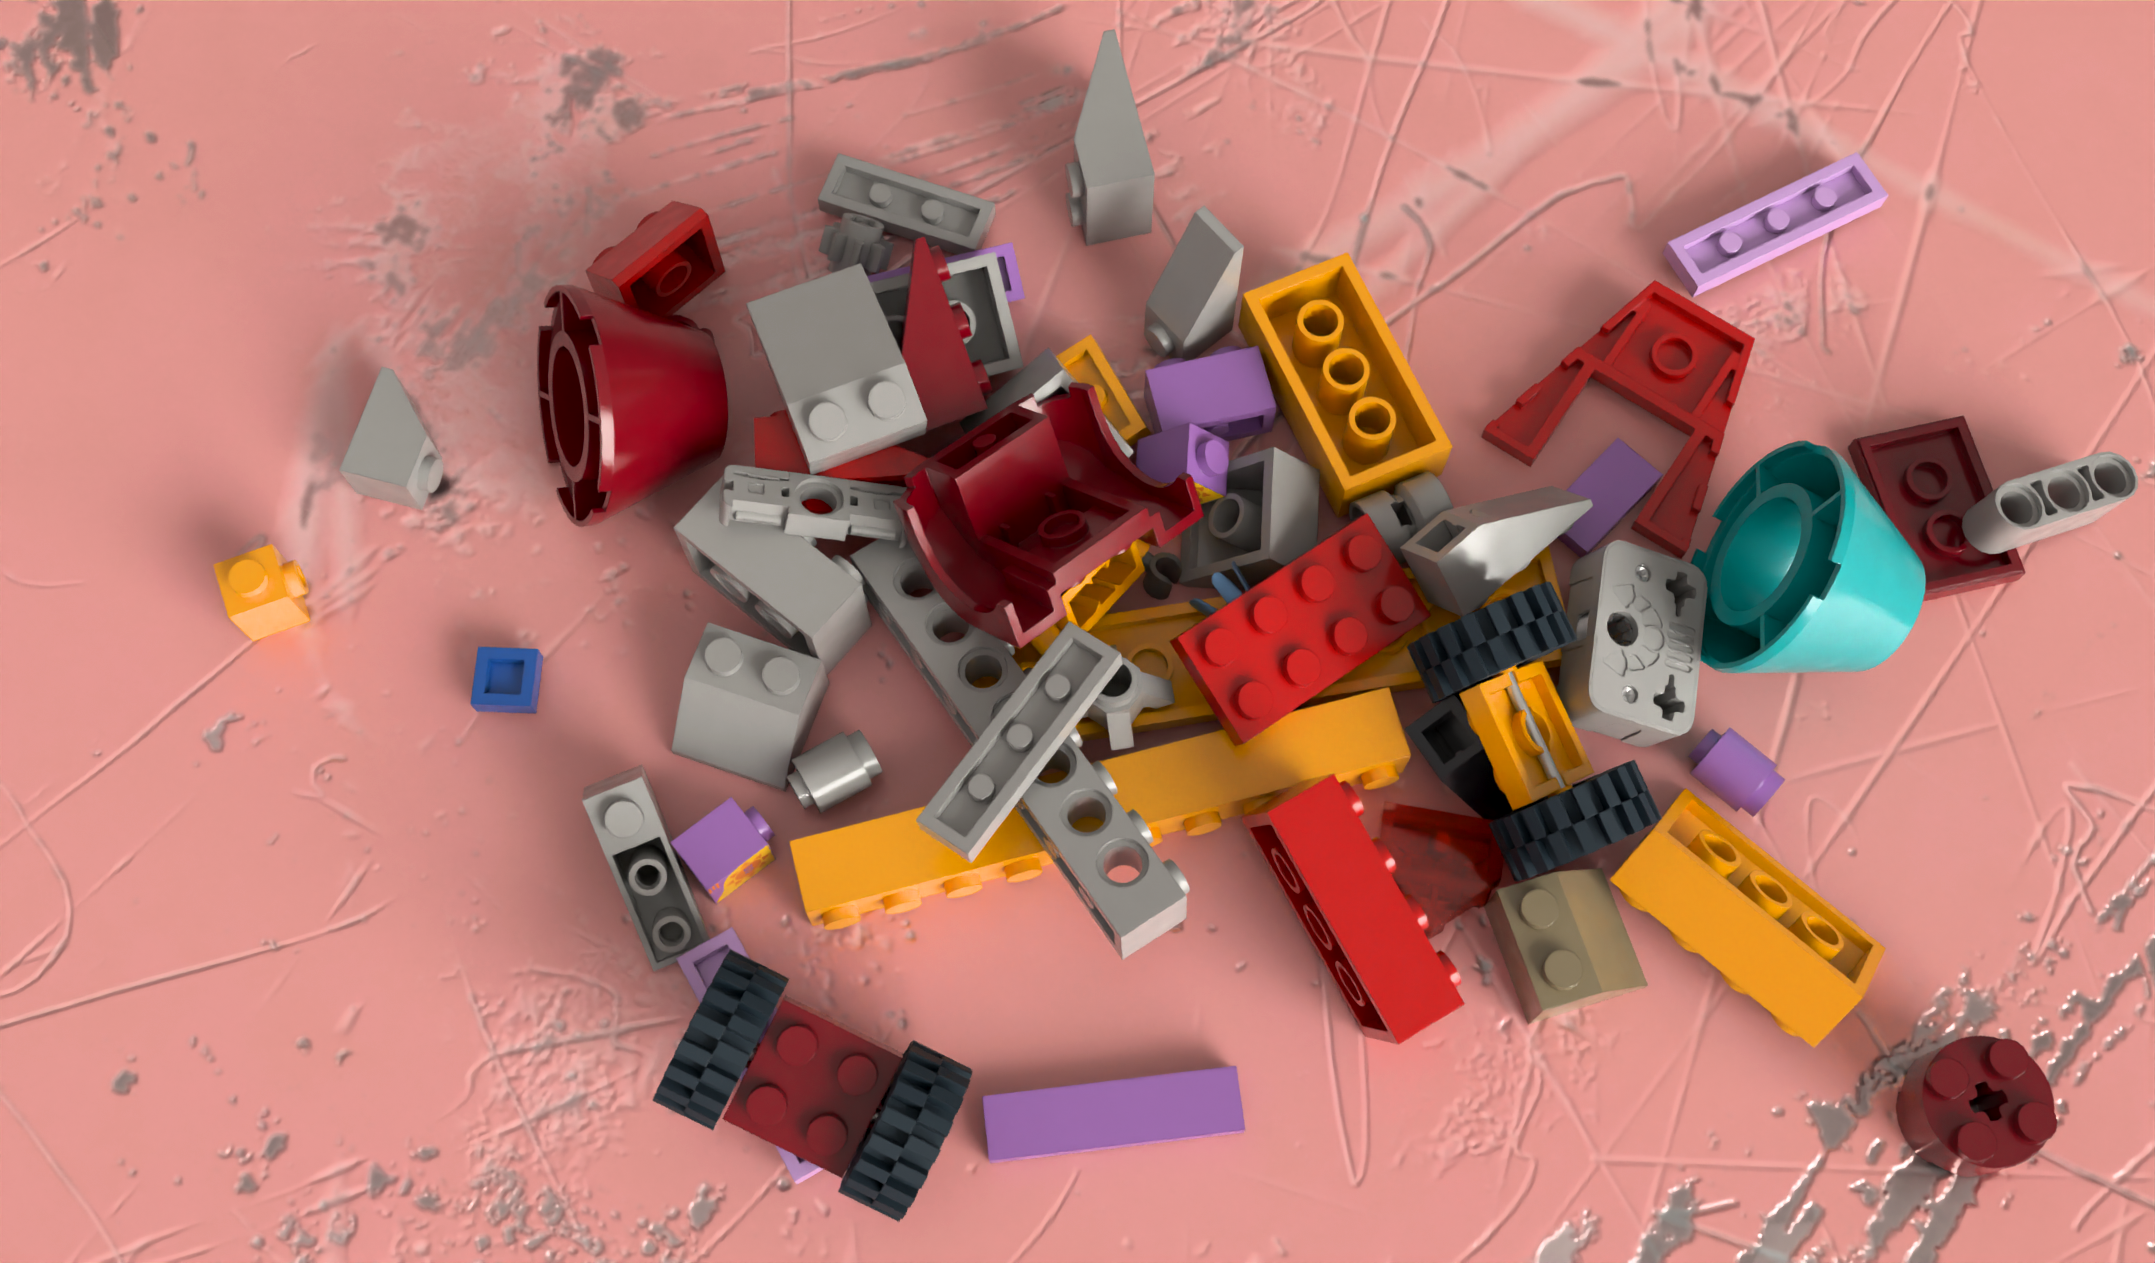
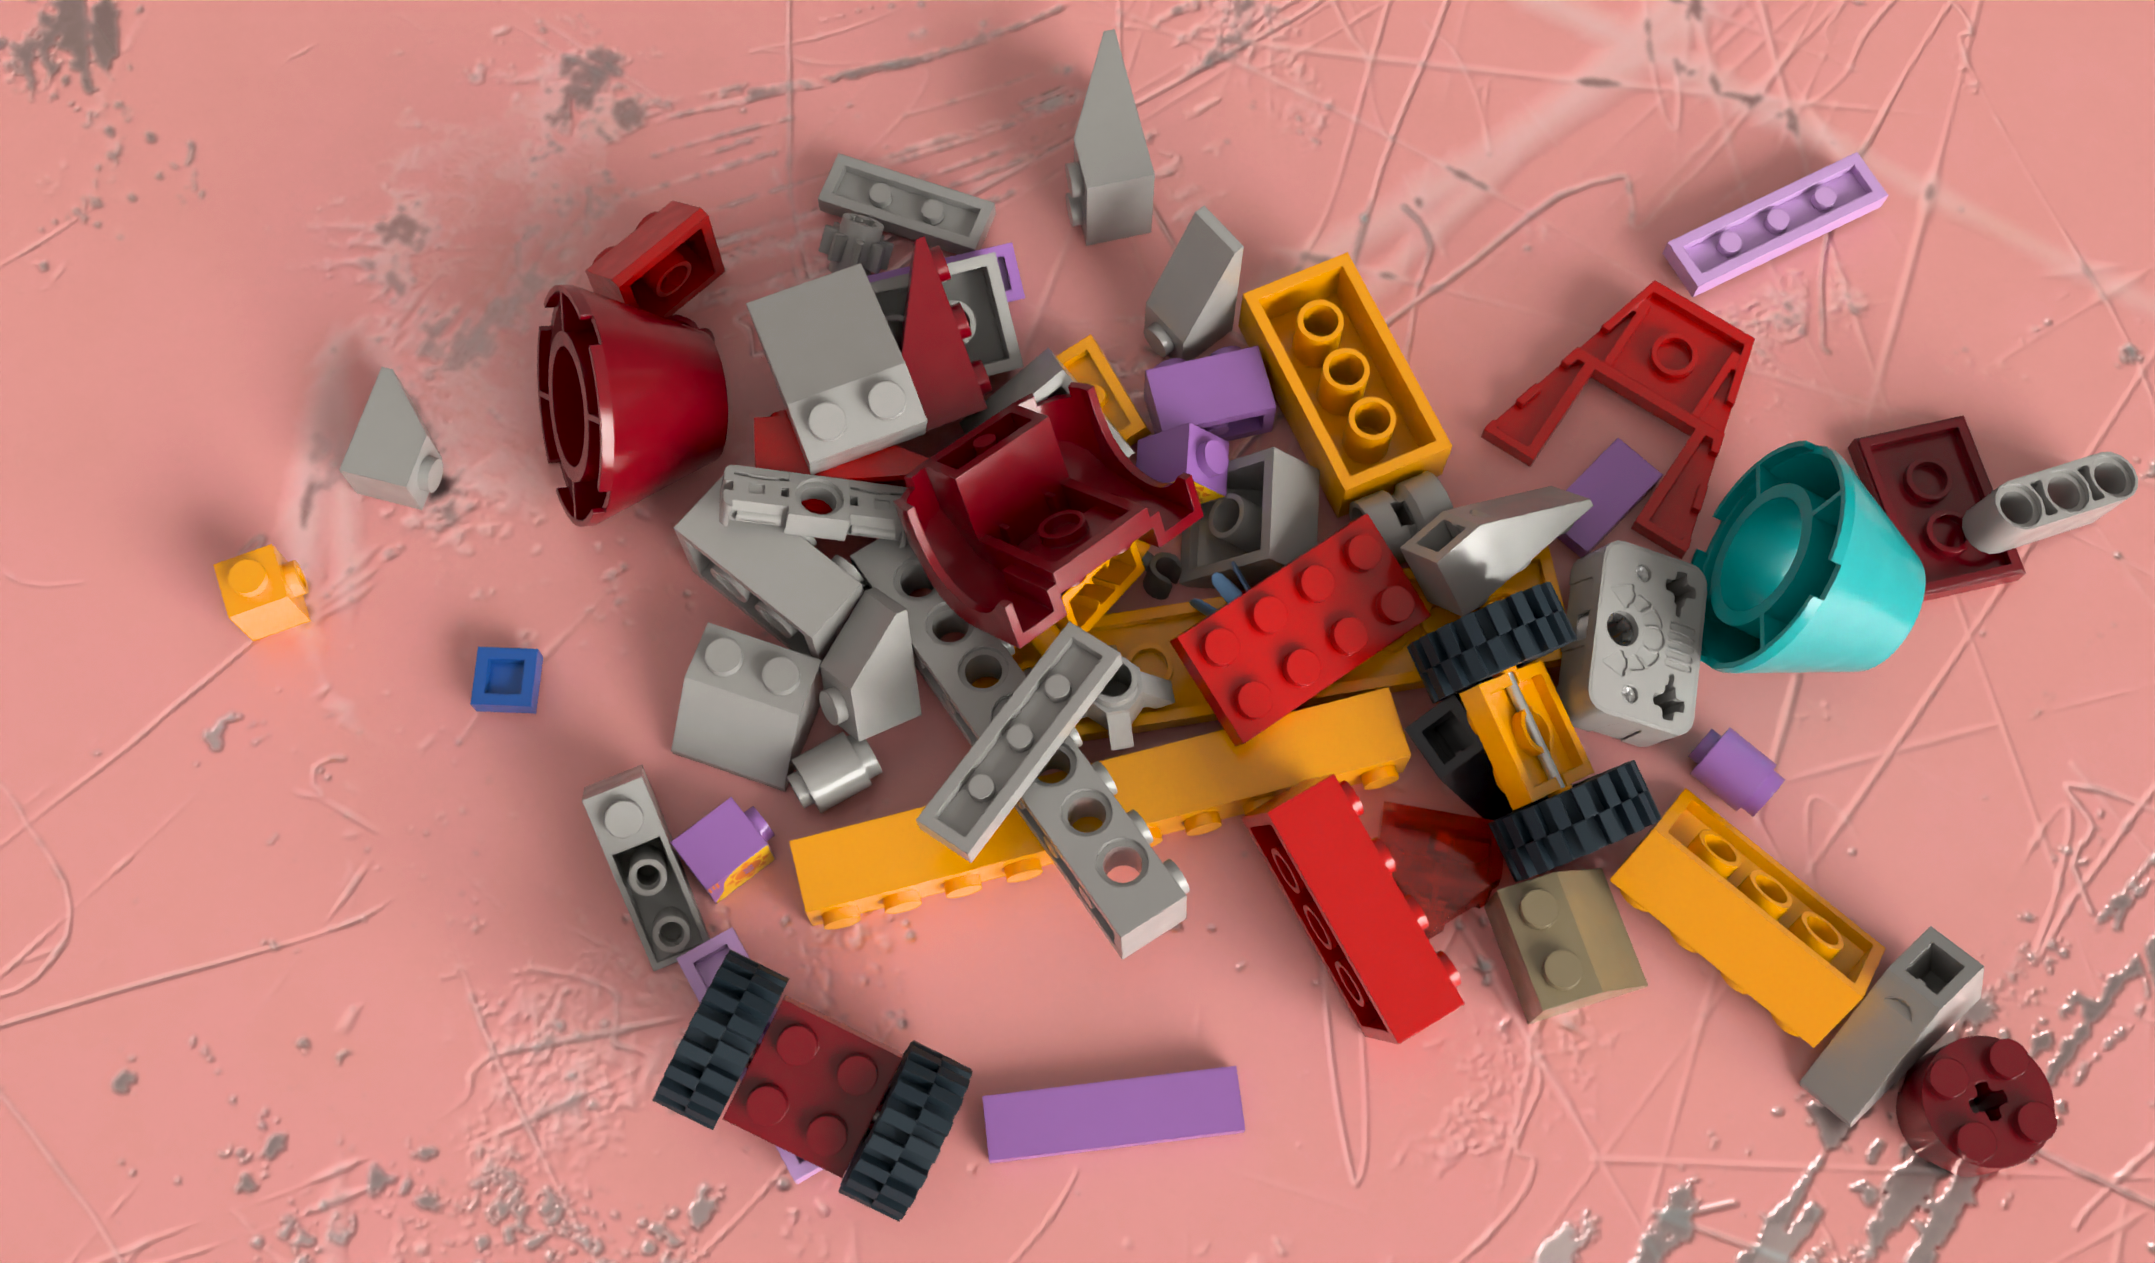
(871, 669): none -> light grey slope
(1895, 1025): none -> light grey slope

